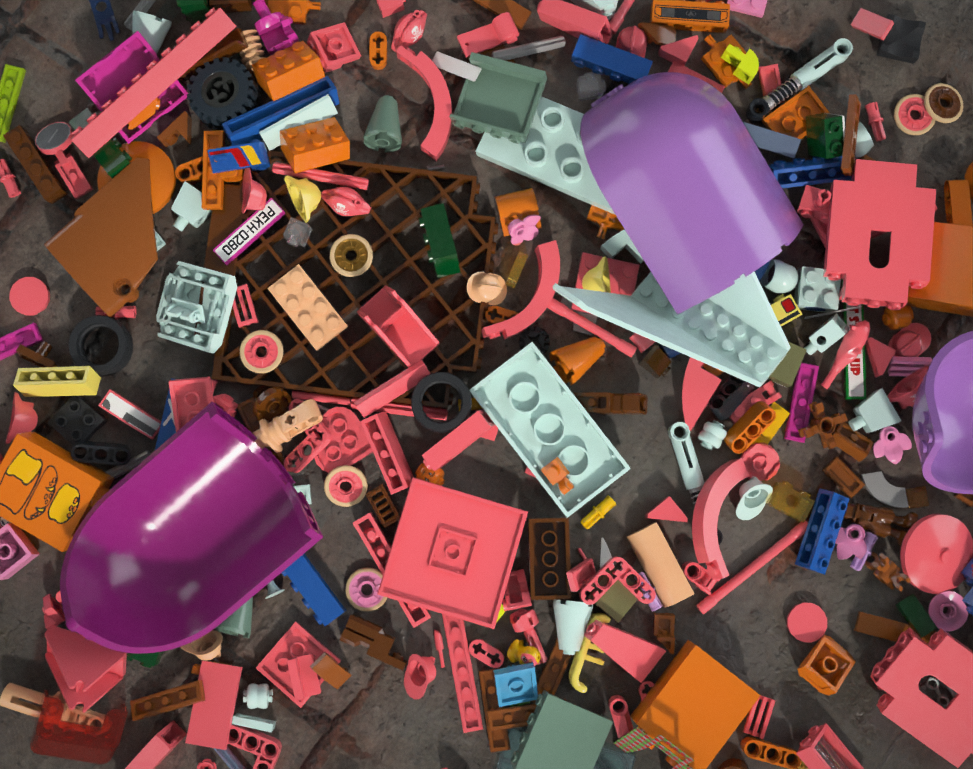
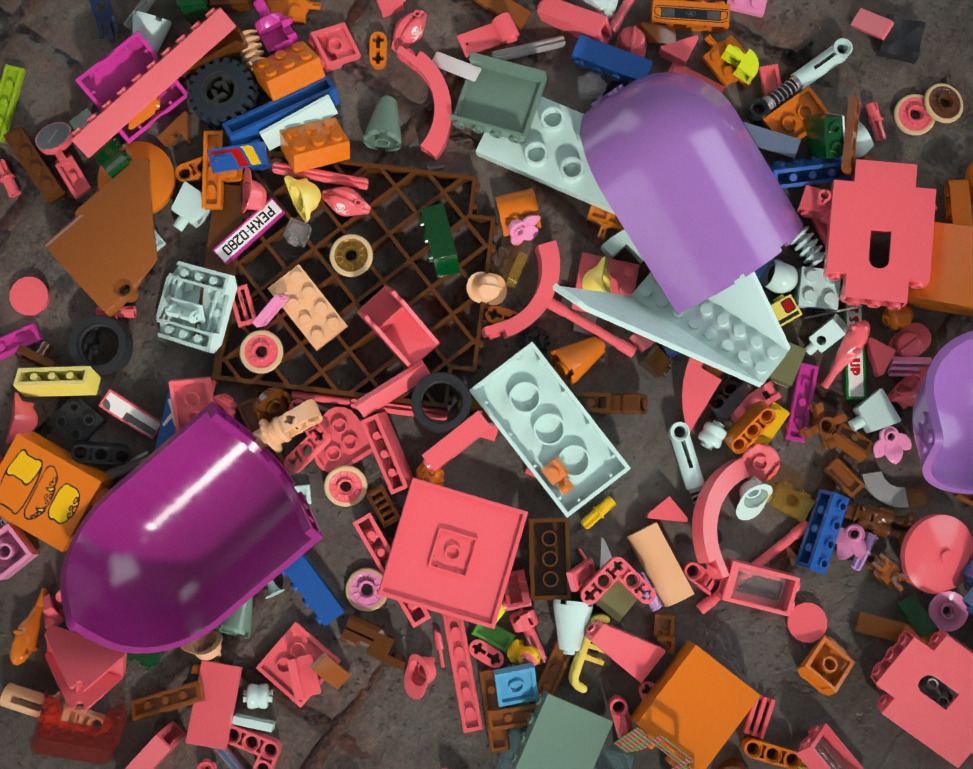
(27, 633): none -> orange piece
(271, 309): none -> bright pink tile
(496, 637): none -> bright green tile
(759, 587): none -> piece
(808, 247): none -> light aqua piece

